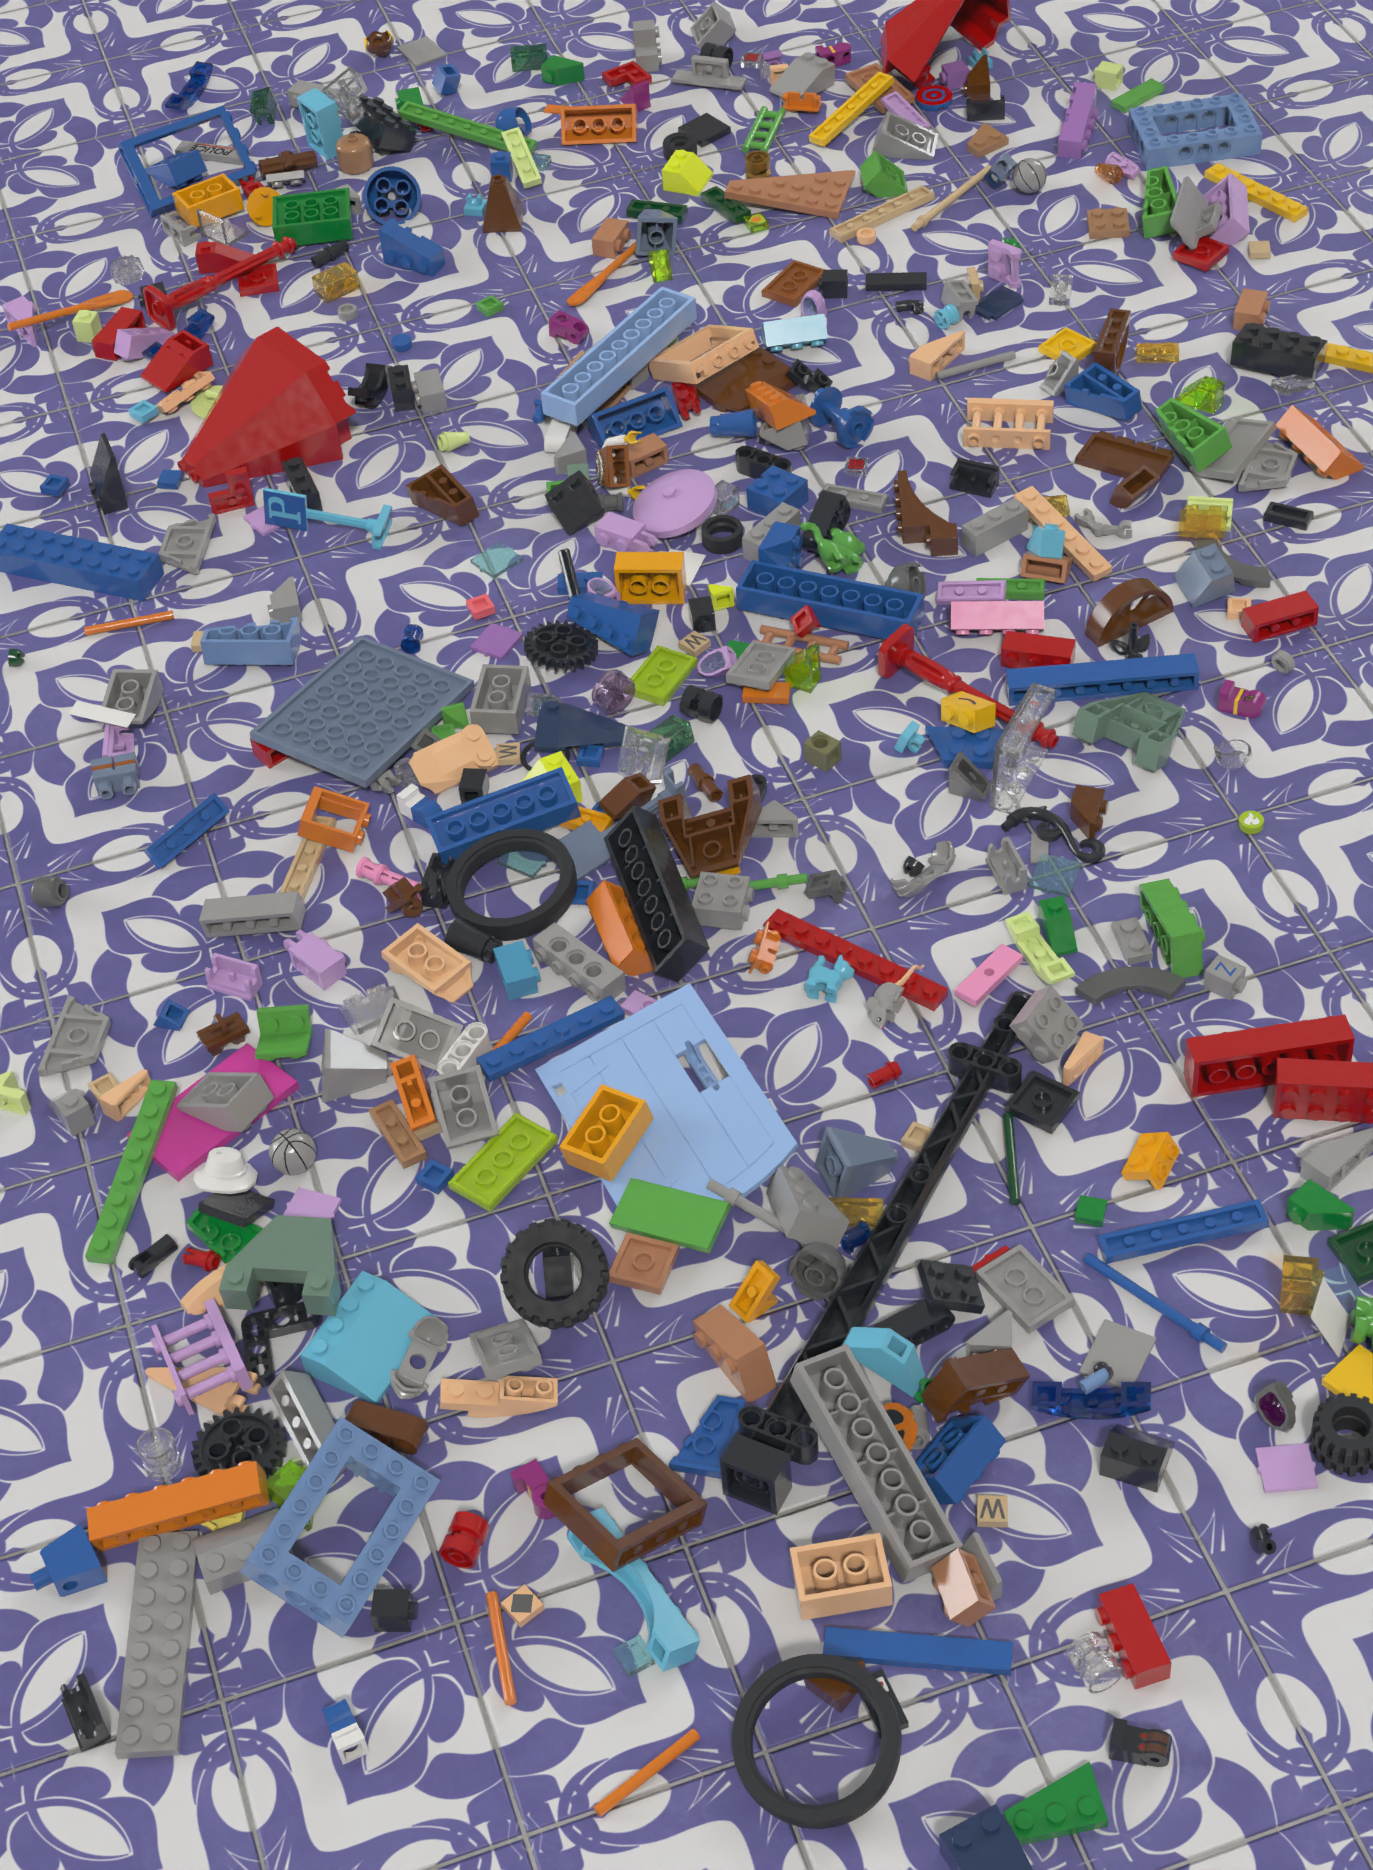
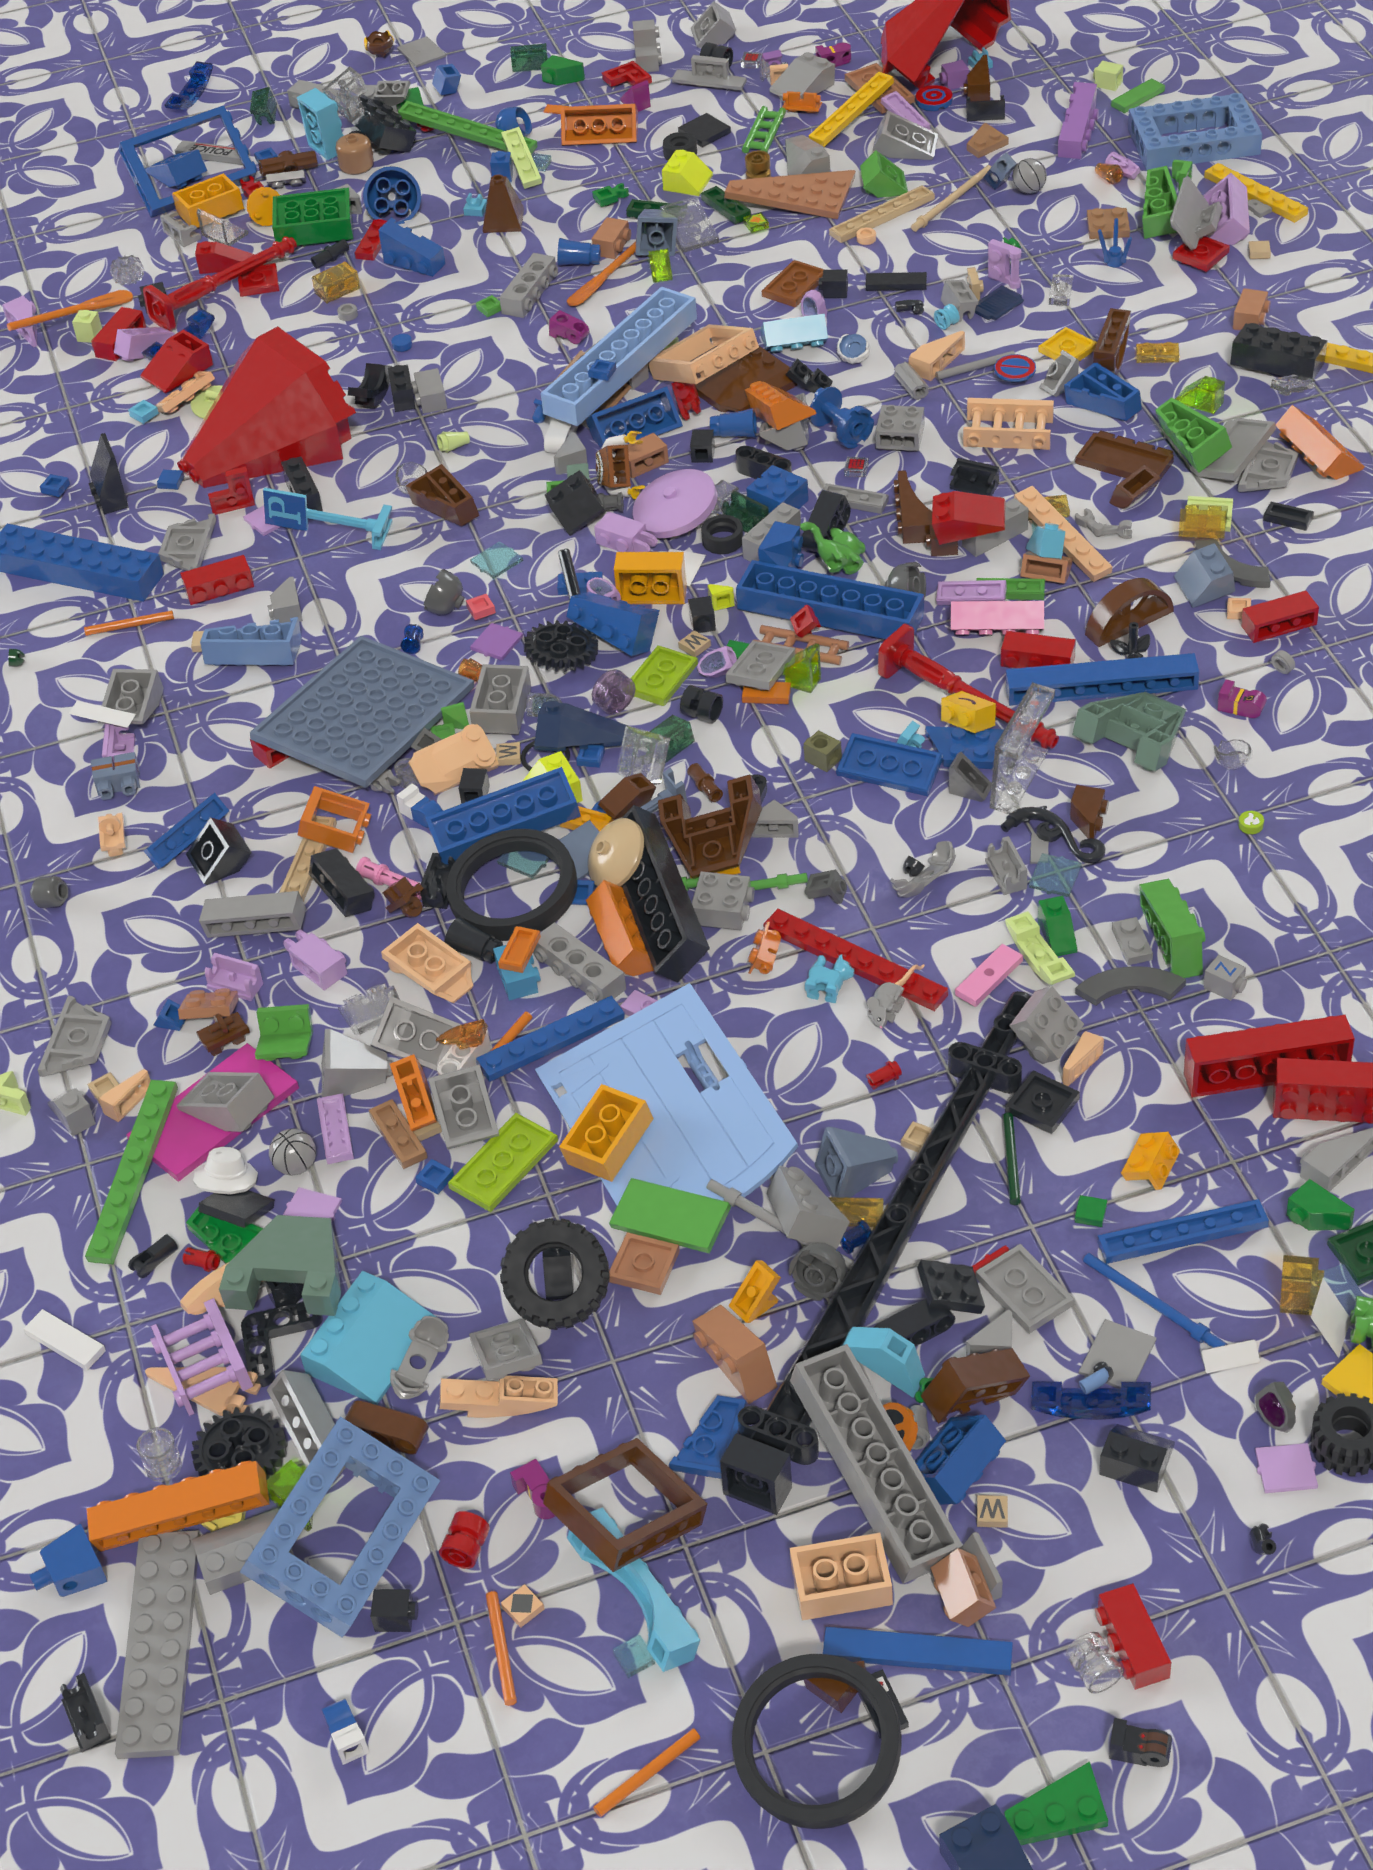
(64, 1339): none -> white tile
(112, 834): none -> light nougat hips
(205, 1005): none -> nougat plate
(217, 579): none -> red brick
(218, 851): none -> black slope
(265, 154): none -> blue tile
(335, 1128): none -> lavender plate
(341, 882): none -> black brick
(370, 244): none -> red plate
(390, 91): none -> light grey slope
(407, 473): none -> clear hair
(444, 594): none -> dark grey cylinder
(465, 1035): none -> clear orange plate
(470, 669): none -> clear orange cone
(519, 949): none -> orange tile
(528, 285): none -> light grey brick
(577, 253): none -> blue plant
(602, 369): none -> blue tile
(608, 195): none -> green plate
(616, 852): none -> tan dish
(693, 224): none -> clear tile
(702, 446): none -> black brick
(746, 510): none -> clear green hinge
(806, 156): none -> light grey wedge
(853, 348): none -> medium blue hair
(889, 764): none -> blue tile
(900, 427): none -> light grey brick
(911, 380): none -> light grey axle
(966, 515): none -> red slope
(1015, 368): none -> piece
(1114, 256): none -> blue plant
(1180, 170): none -> bright green bracket
(1230, 1356): none -> white sticker
(1258, 208): none -> light grey piece

